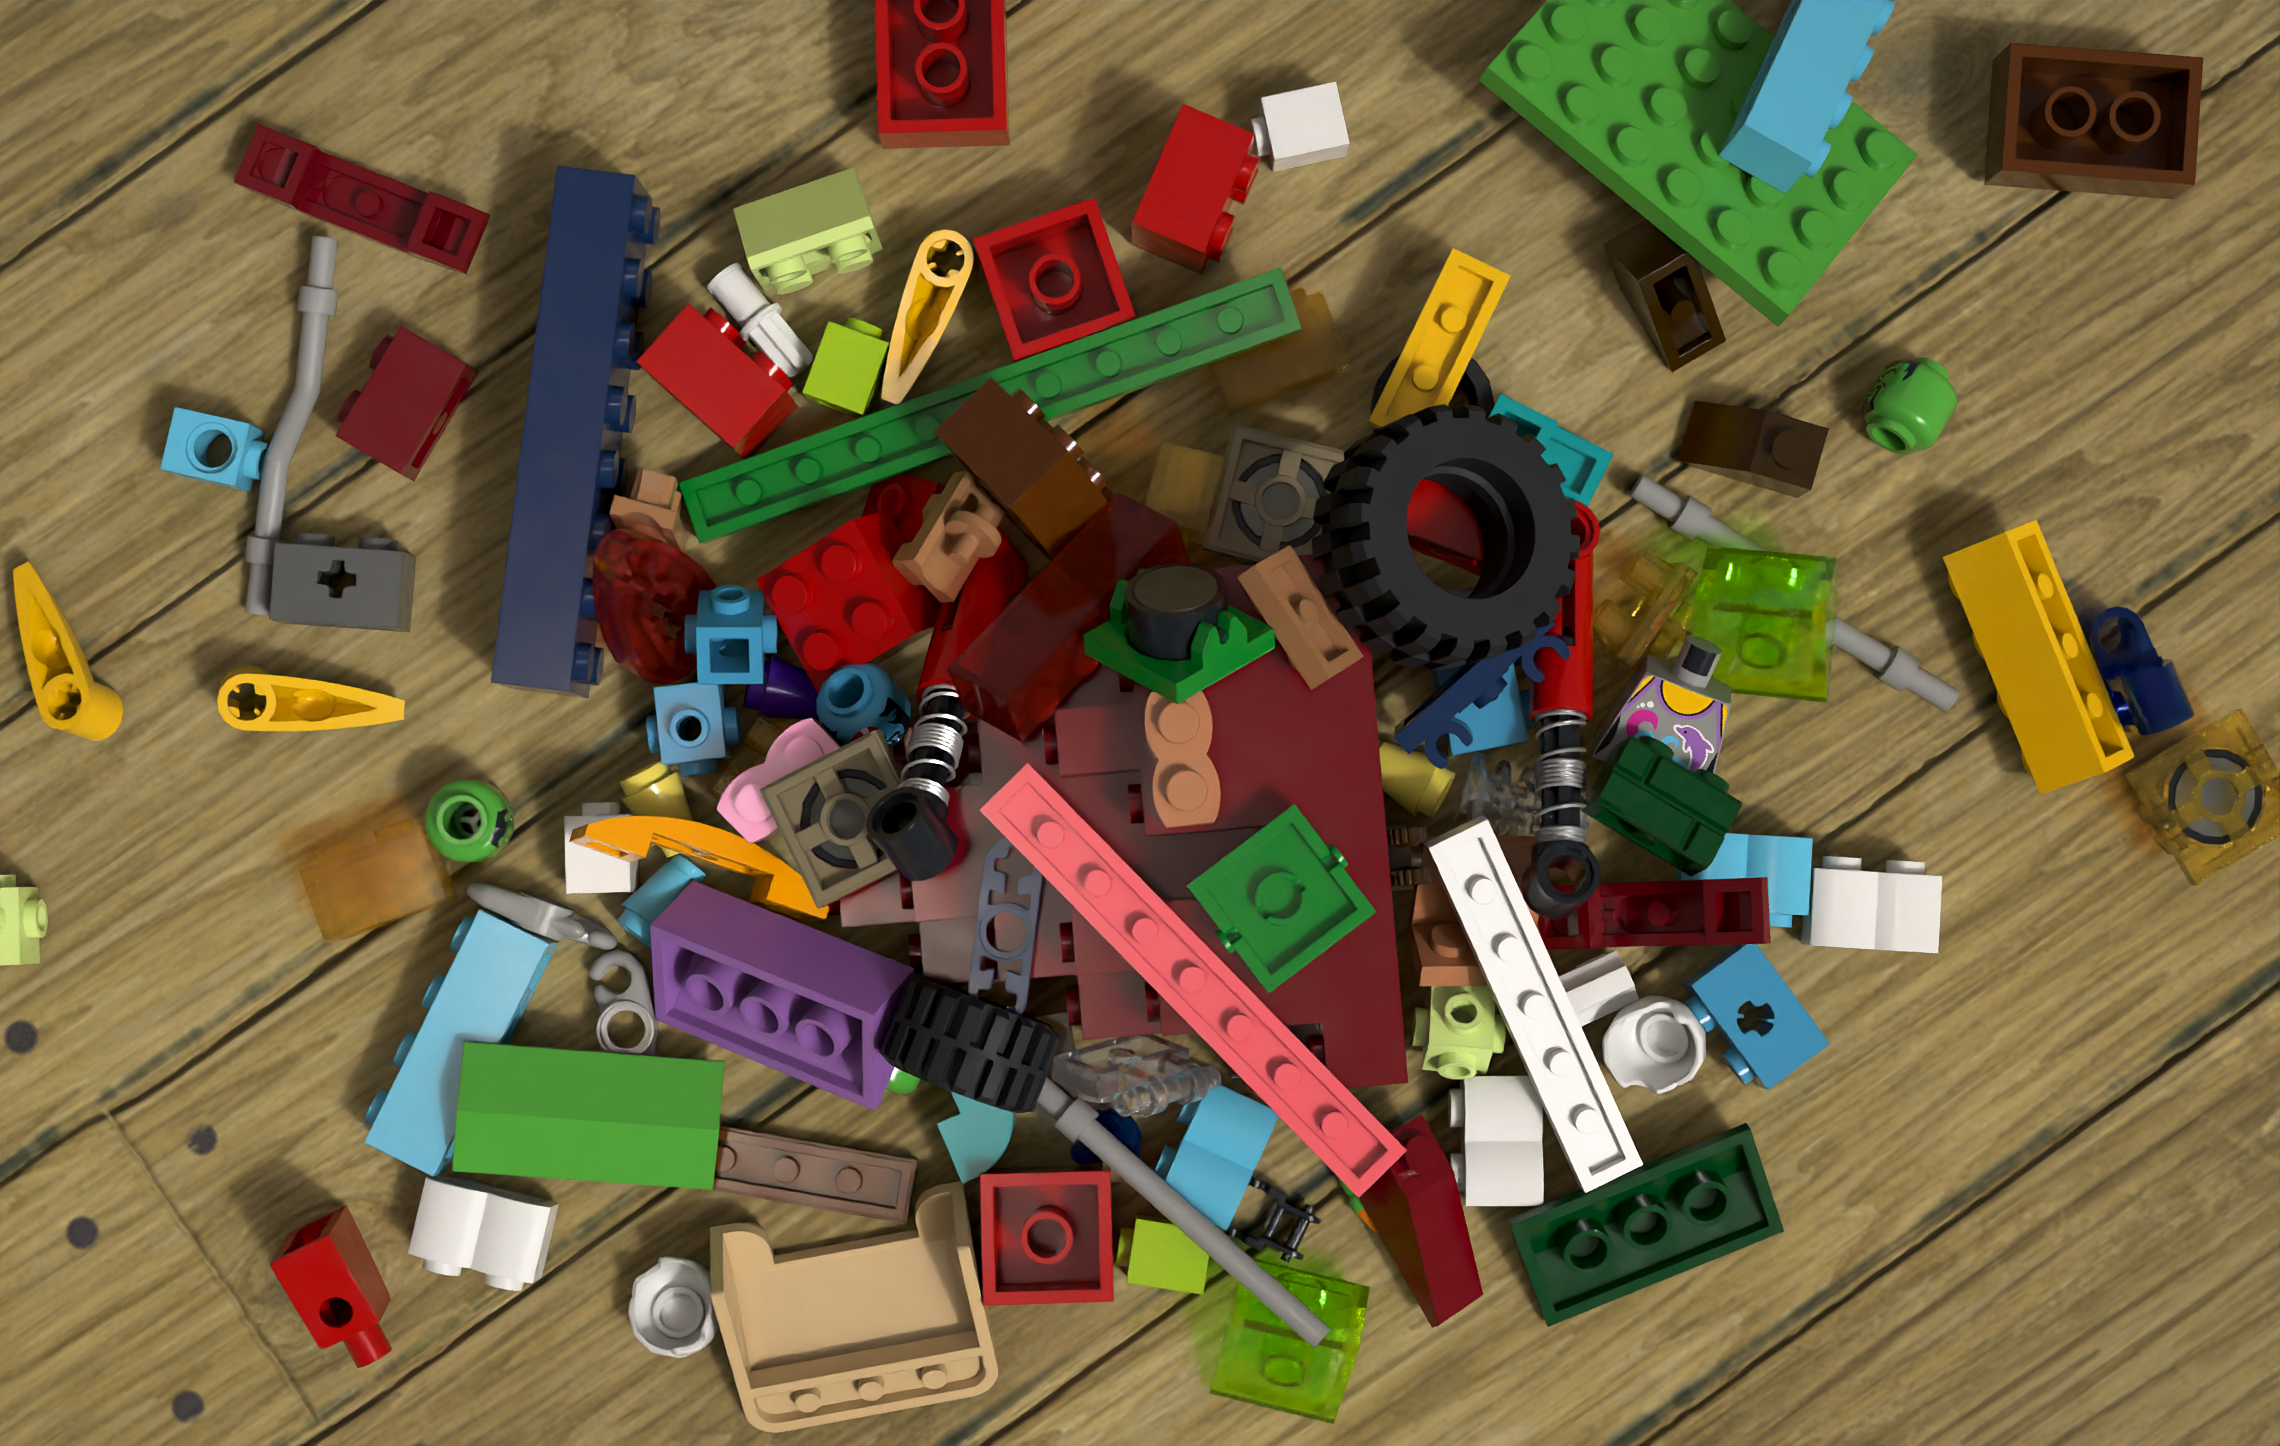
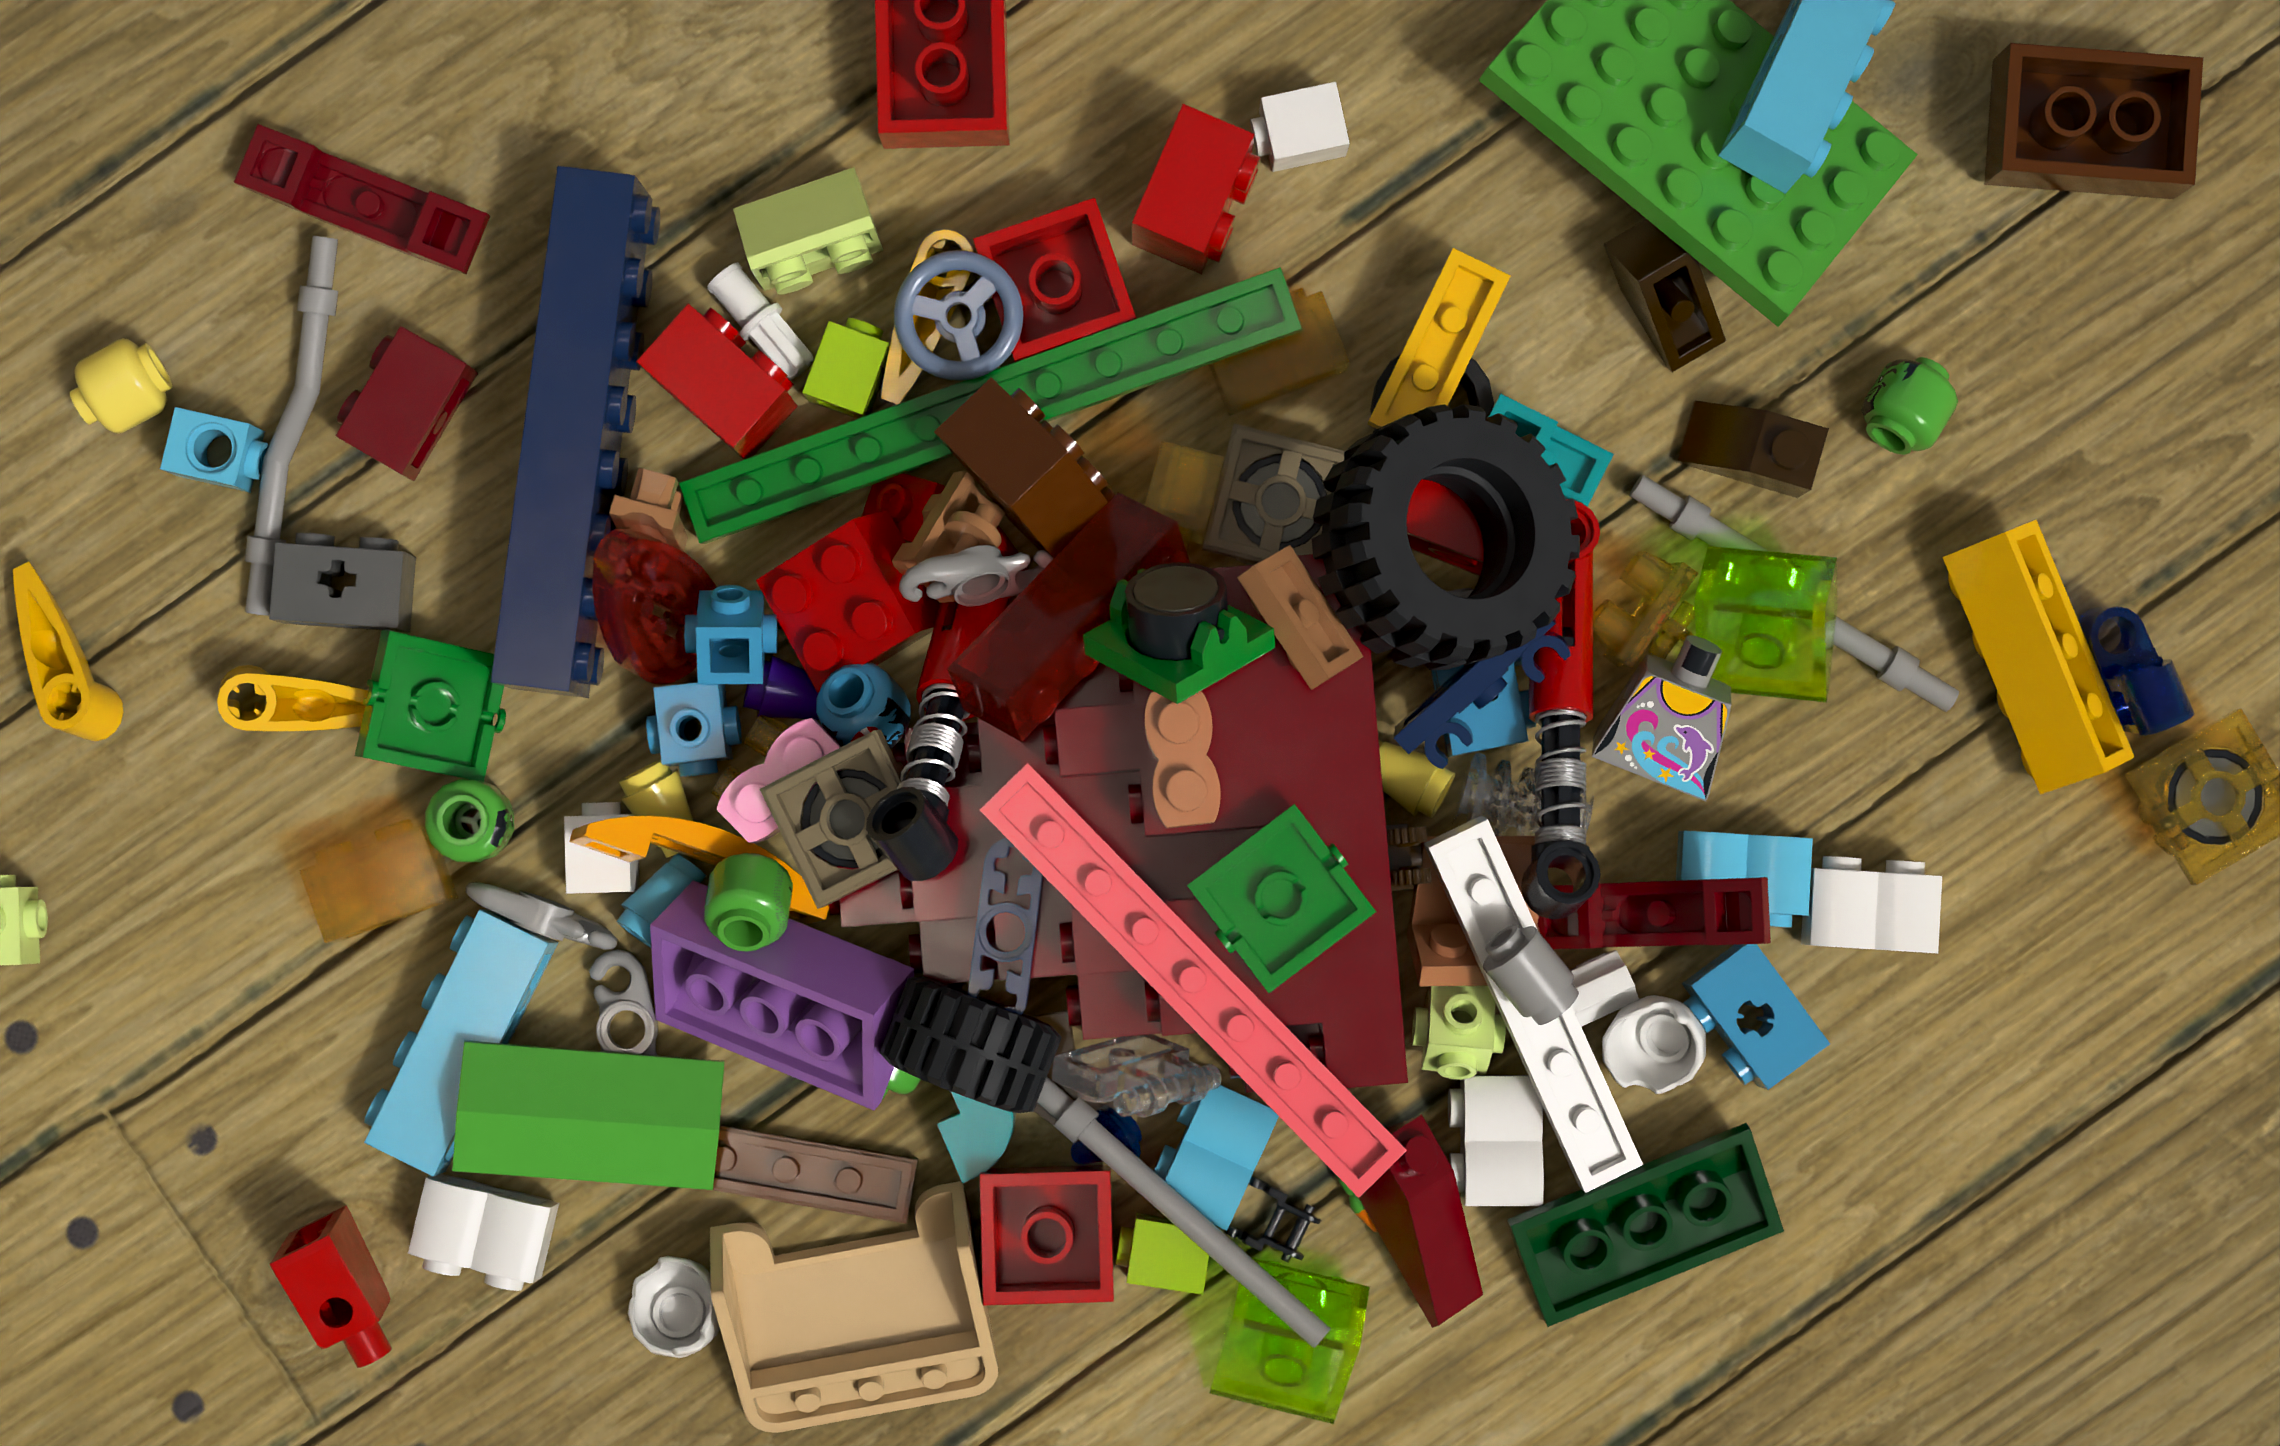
(120, 386): none -> light yellow head
(431, 707): none -> green plate
(748, 901): none -> bright green head
(973, 575): none -> light grey piece
(992, 279): none -> sand blue piece
(1530, 973): none -> light grey brick
(1662, 804): dark green brick -> none

